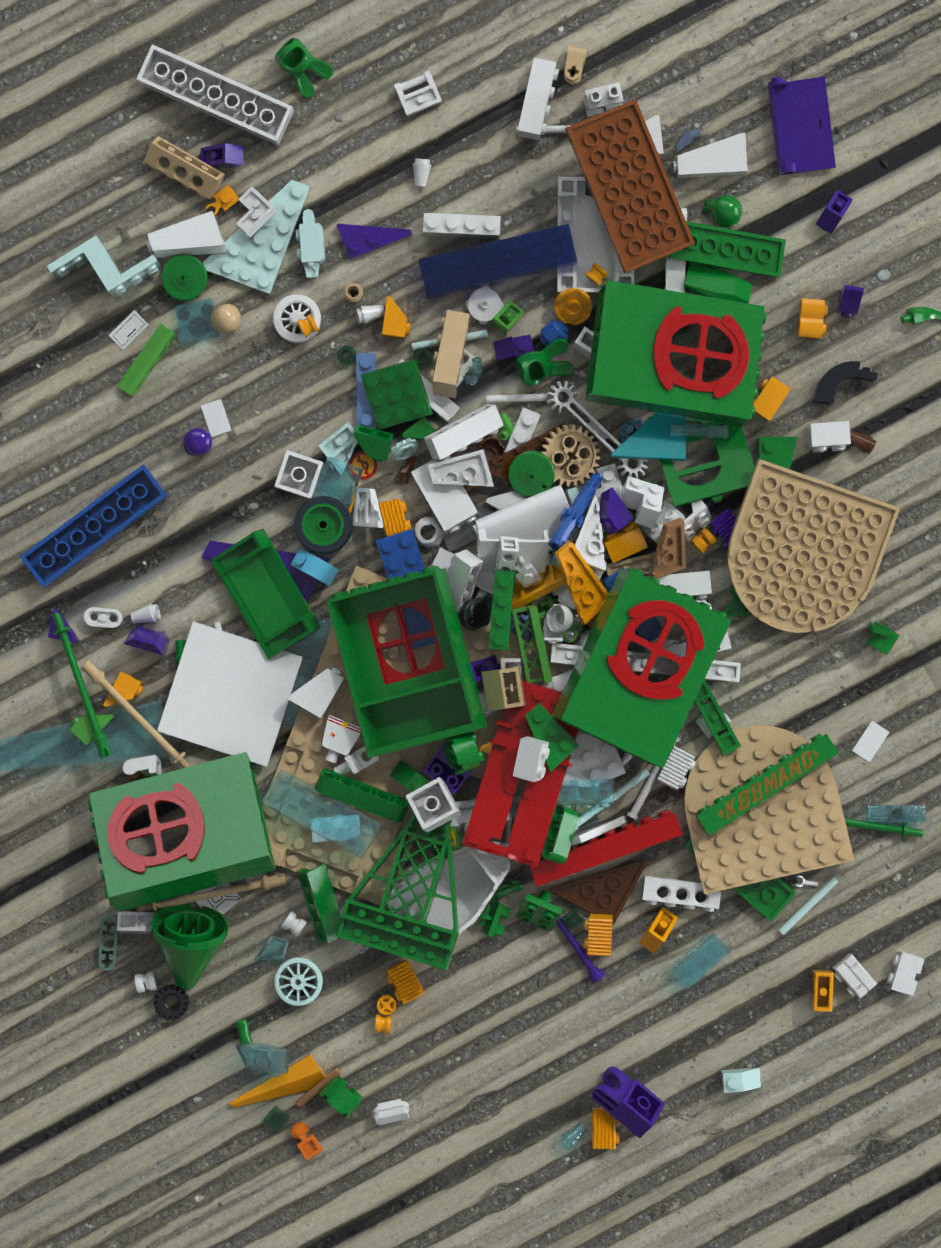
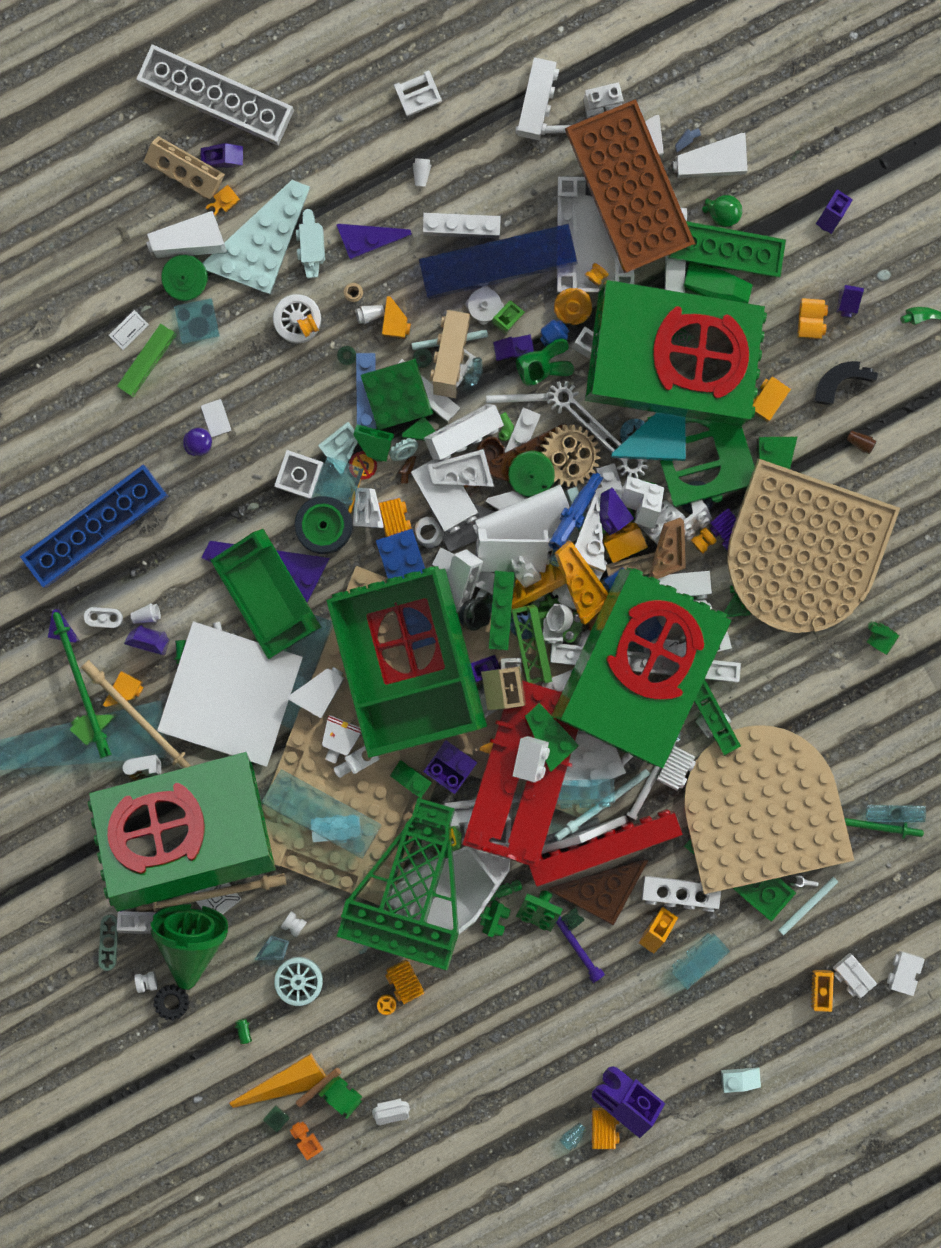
(104, 266): light aqua bracket -> none
(225, 318): tan hair -> none
(259, 211): white plate -> none
(265, 1058): clear light blue slope -> none
(296, 59): green piece -> none
(314, 567): medium azure brick -> none
(320, 902): green panel -> none
(361, 795): green beam -> none
(383, 1024): light orange wheel -> none
(433, 804): white brick -> none
(462, 752): green brick -> none
(507, 554): white leg -> none
(560, 835): green beam -> none
(574, 62): tan piece -> none
(599, 935): light orange brick -> none
(708, 430): clear light blue pin -> none
(767, 784): green brick -> none
(799, 136): dark purple door -> none
(828, 435): white brick -> none
(870, 741): white sticker -> none

